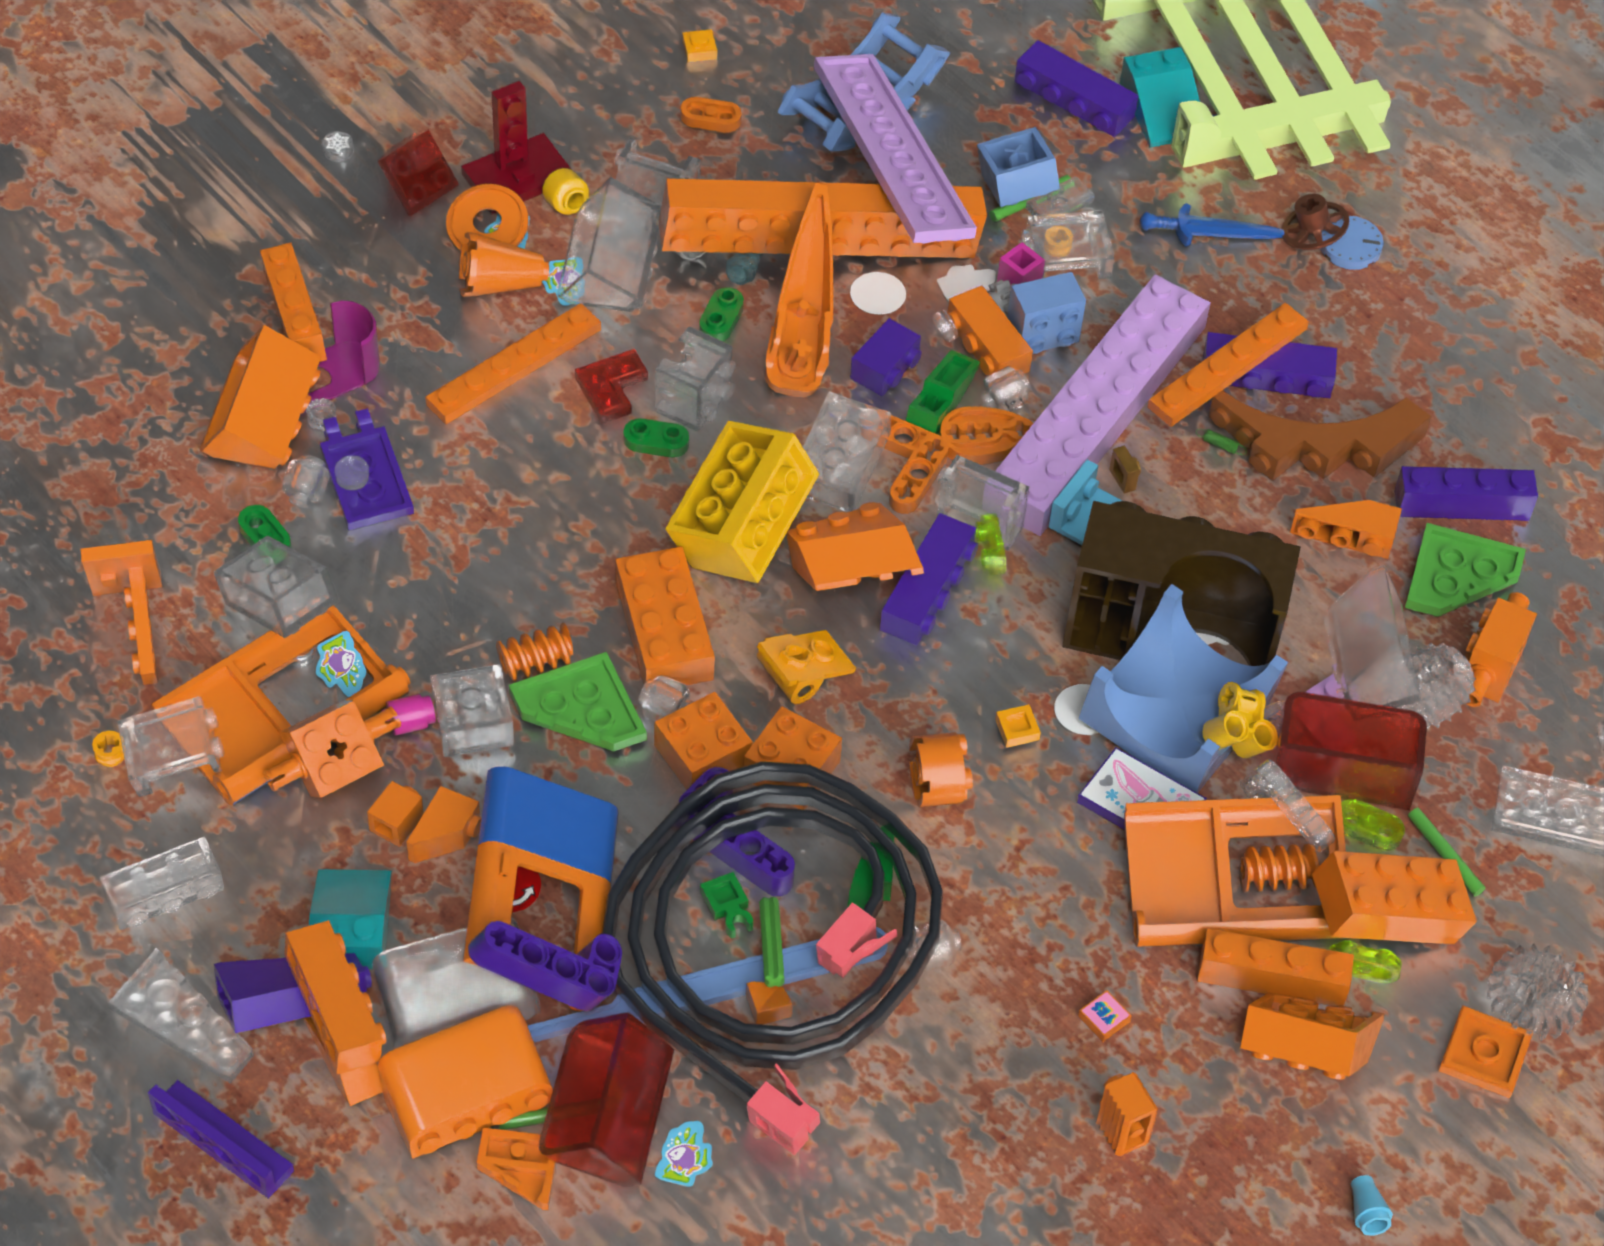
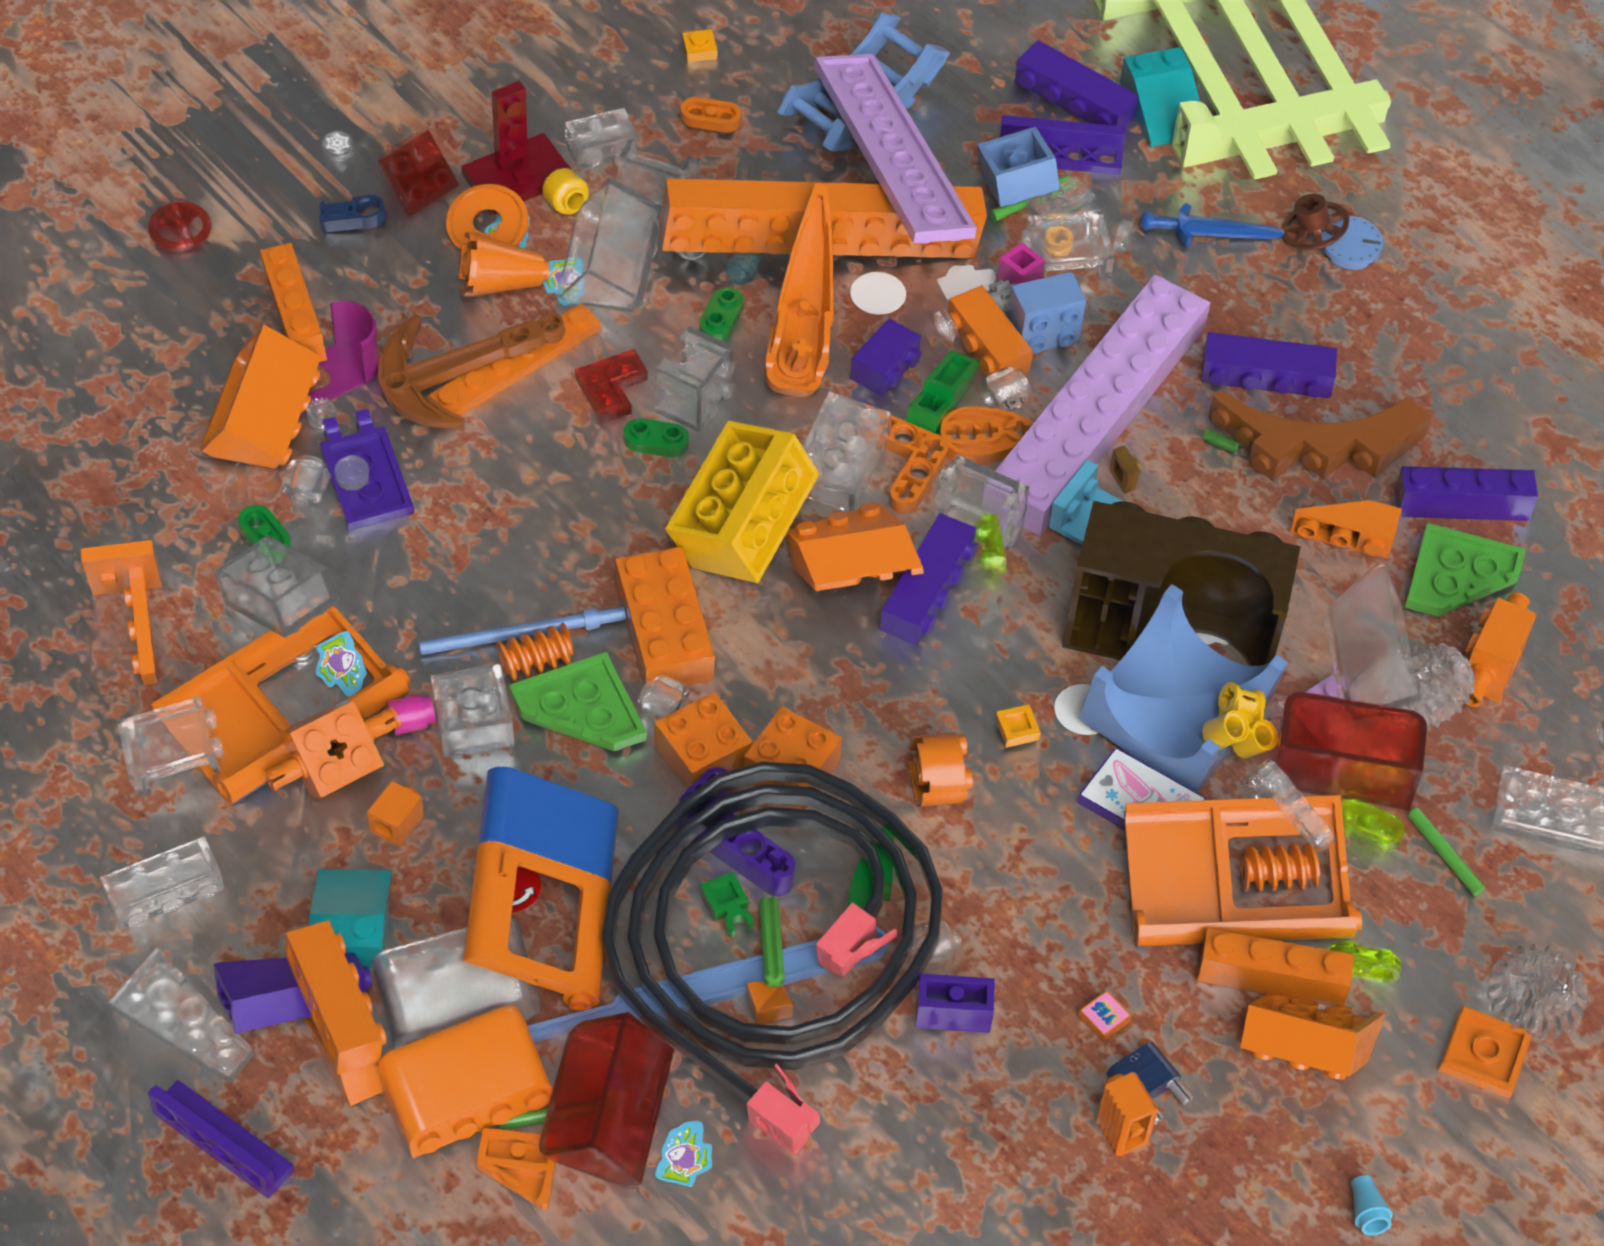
(100, 745): light orange bush -> none
(177, 219): none -> clear red piece
(347, 215): none -> dark blue piece
(404, 382): none -> dark orange piece
(444, 826): orange slope -> none
(571, 978): dark purple beam -> none
(589, 619): none -> medium blue bar
(598, 137): none -> clear brick
(803, 662): light orange piece -> none
(955, 1003): none -> dark purple brick
(1075, 137): none -> dark purple fence
(1124, 236): none -> clear tile
(1154, 1072): none -> dark blue piece
(1227, 364): orange plate -> none
(1393, 897): orange brick -> none

